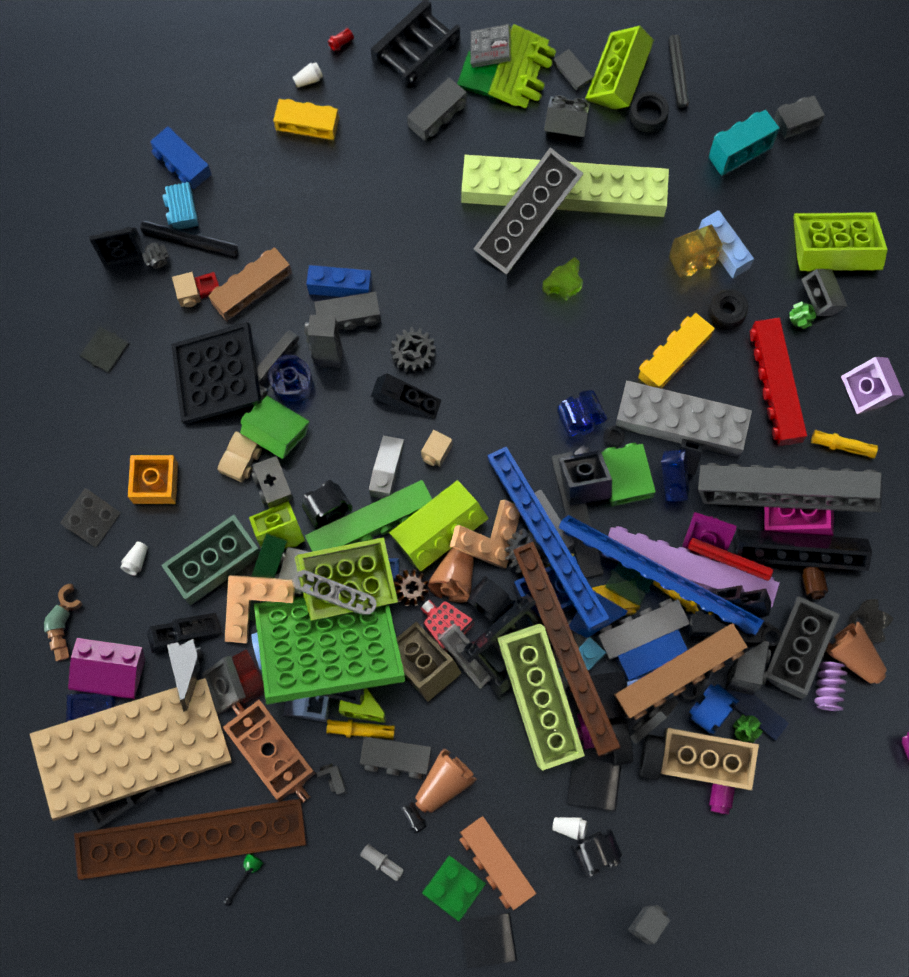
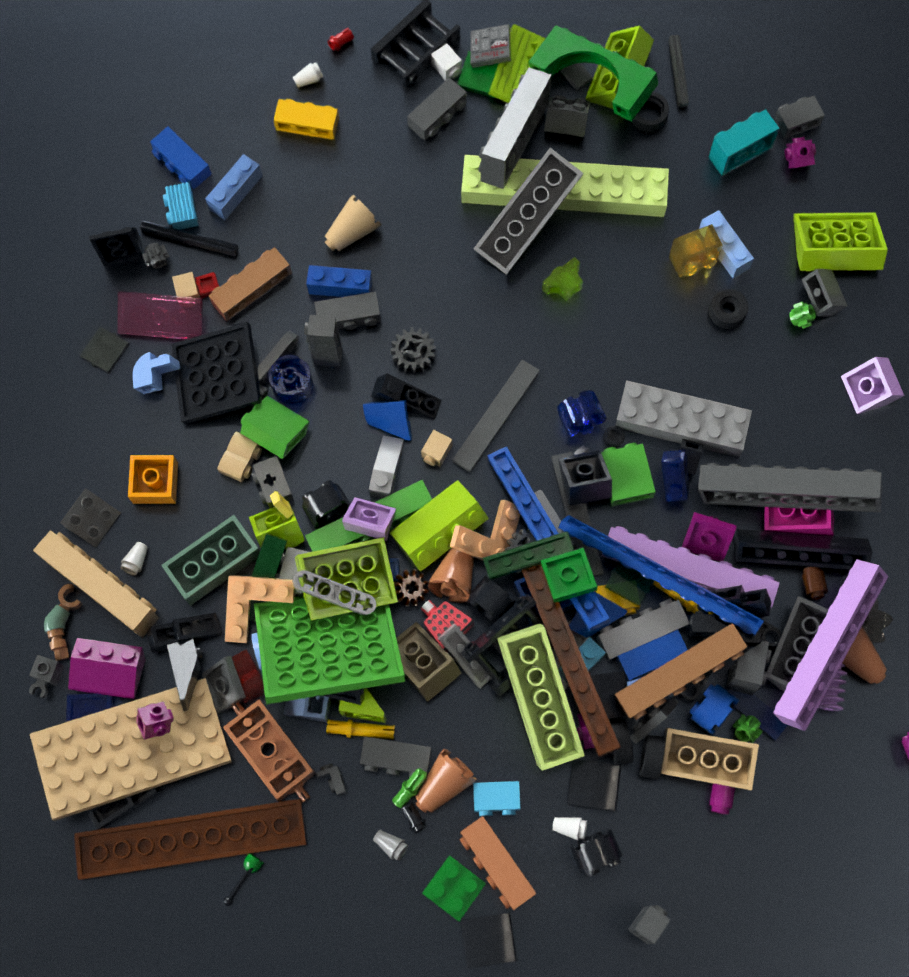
(45, 672): none -> dark grey brick
(96, 583): none -> tan brick
(149, 371): none -> light blue brick
(154, 720): none -> magenta brick
(159, 315): none -> clear pink tile
(234, 187): none -> medium blue brick
(281, 504): none -> light yellow tile
(350, 225): none -> tan cone
(369, 518): none -> lavender slope
(382, 862): light grey axle -> none
(389, 417): none -> blue slope
(391, 845): none -> light grey cone
(409, 788): none -> bright green axle
(446, 62): none -> white brick
(495, 416): none -> dark grey tile
(496, 797): none -> medium azure brick
(514, 128): none -> brick
(527, 555): none -> dark green tile
(564, 49): none -> green arch
(569, 575): none -> green plate
(676, 352): yellow brick -> none
(730, 559): red axle -> none
(778, 382): red brick -> none
(800, 153): none -> magenta brick
(830, 644): none -> lavender brick
(835, 441): yellow pin -> none

